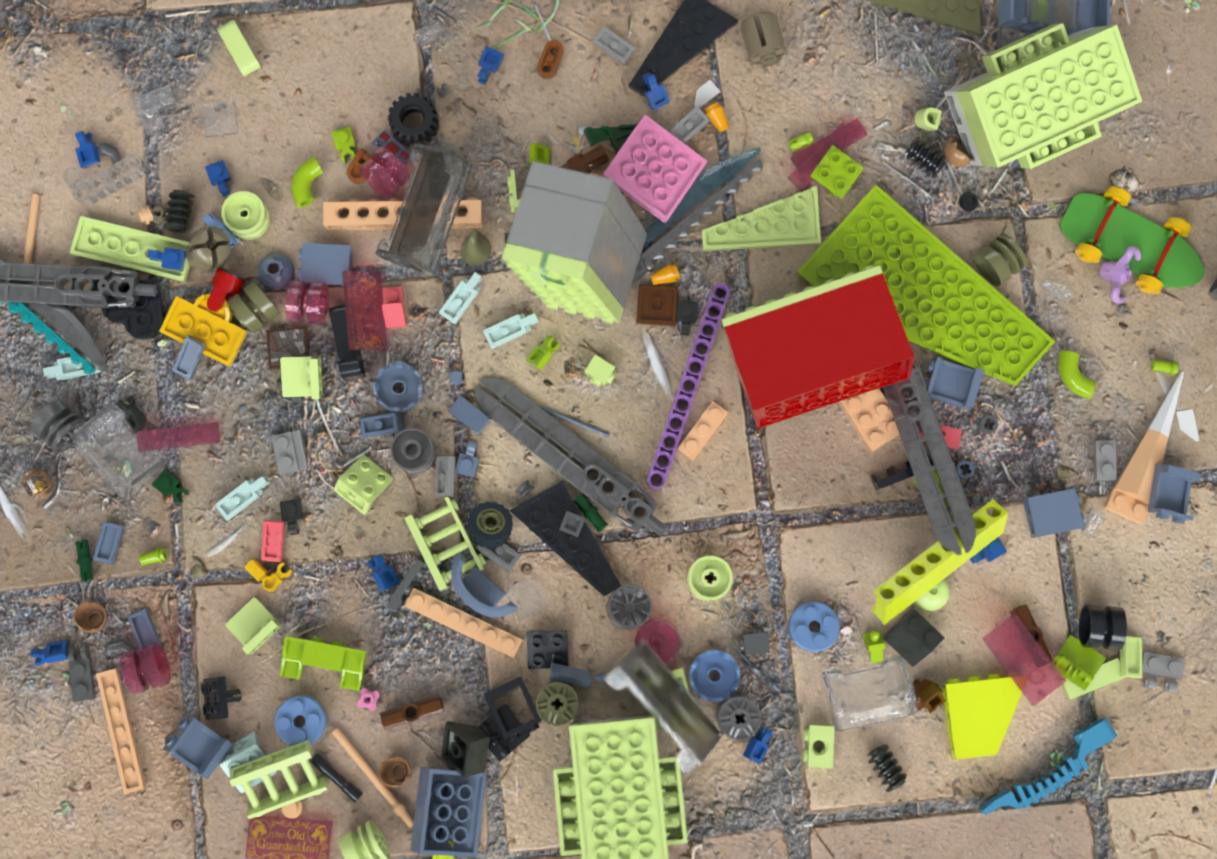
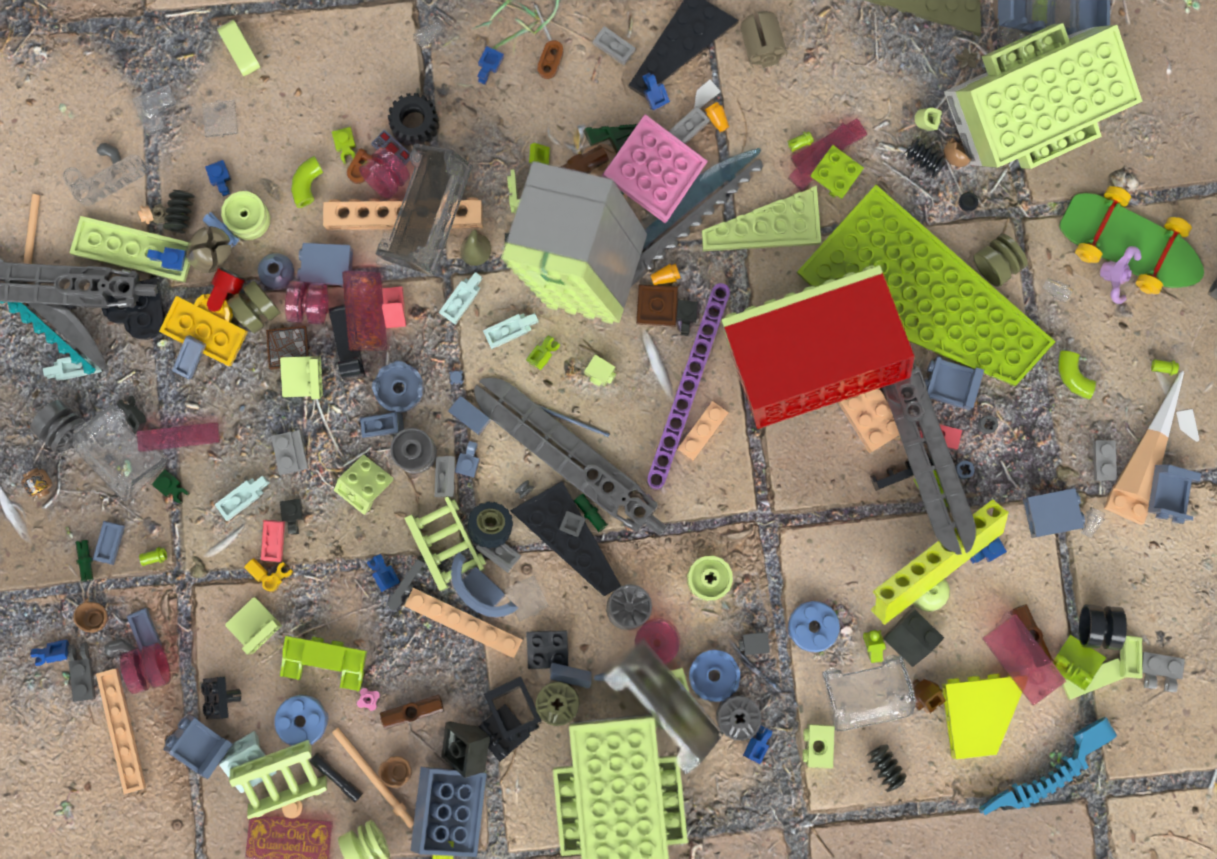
(87, 152): blue plate -> none

